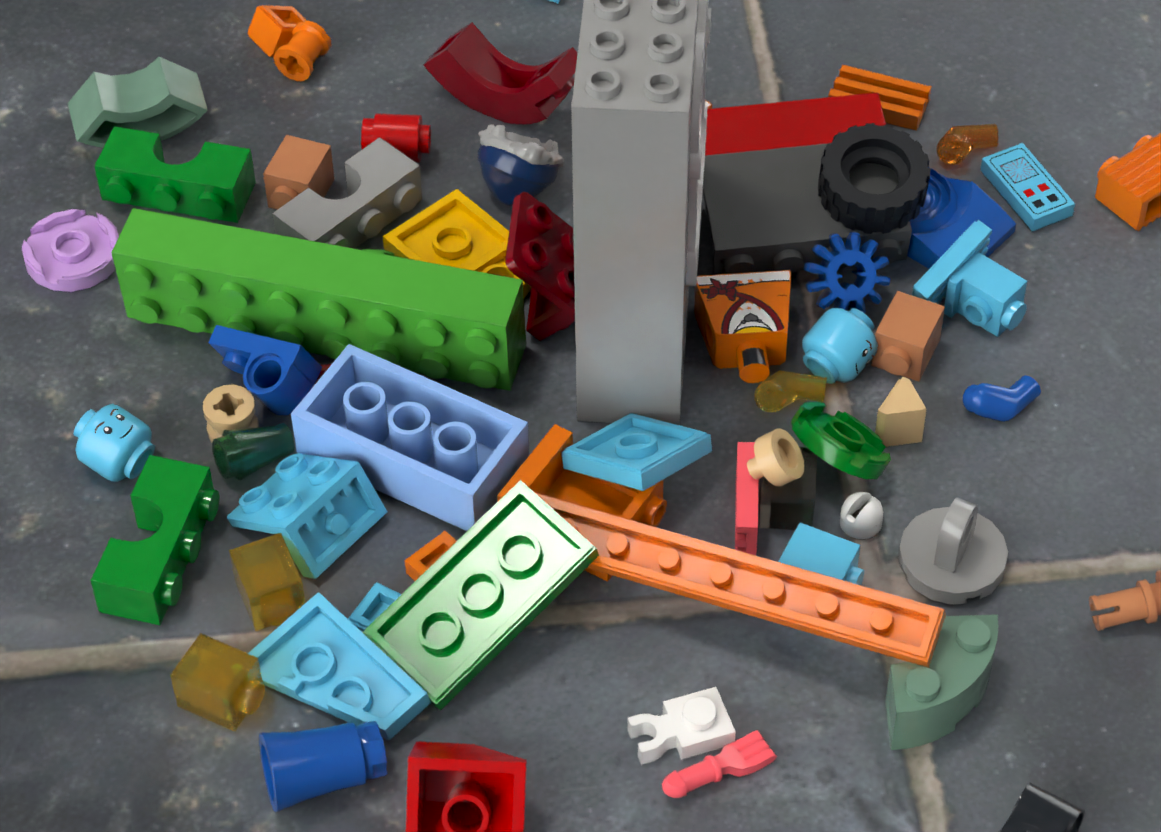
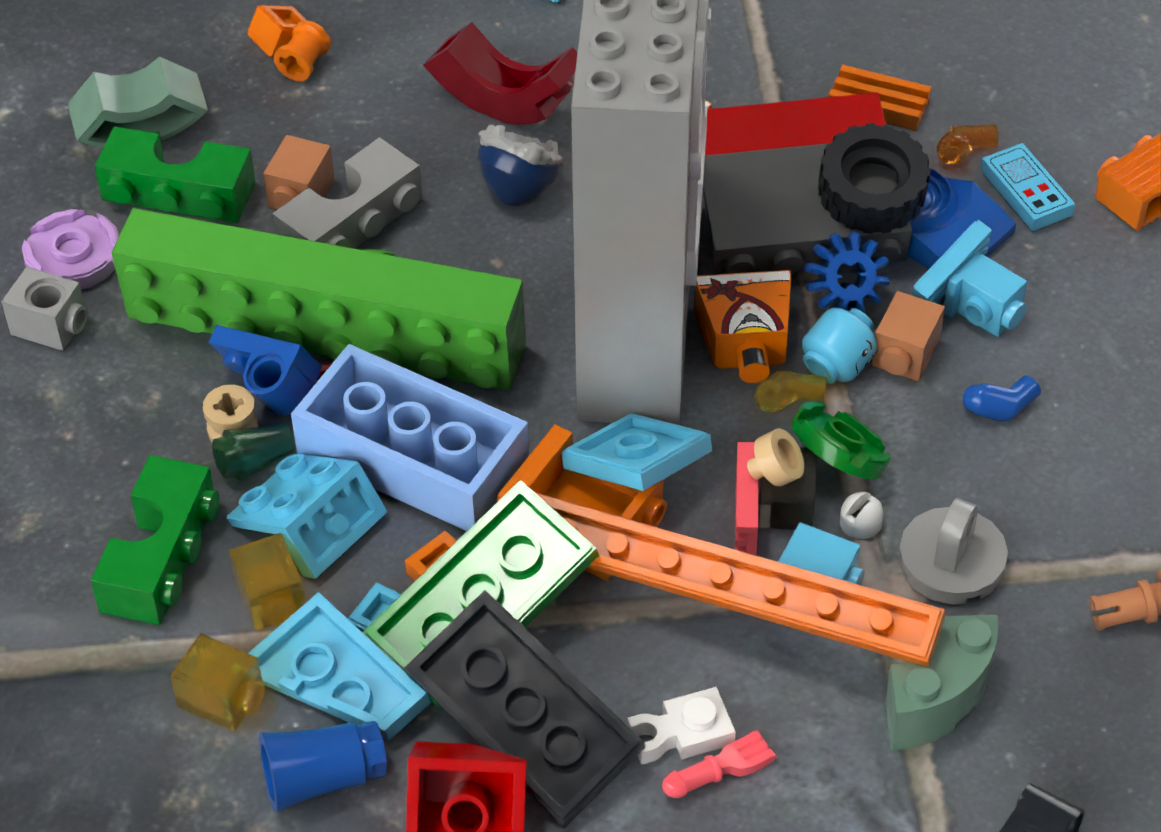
(45, 308): none -> light grey brick
(113, 442): medium azure head -> none
(400, 131): red brick -> none
(454, 235): yellow tile -> none
(525, 705): none -> black tile
(543, 257): dark red bracket -> none
(901, 415): tan slope -> none

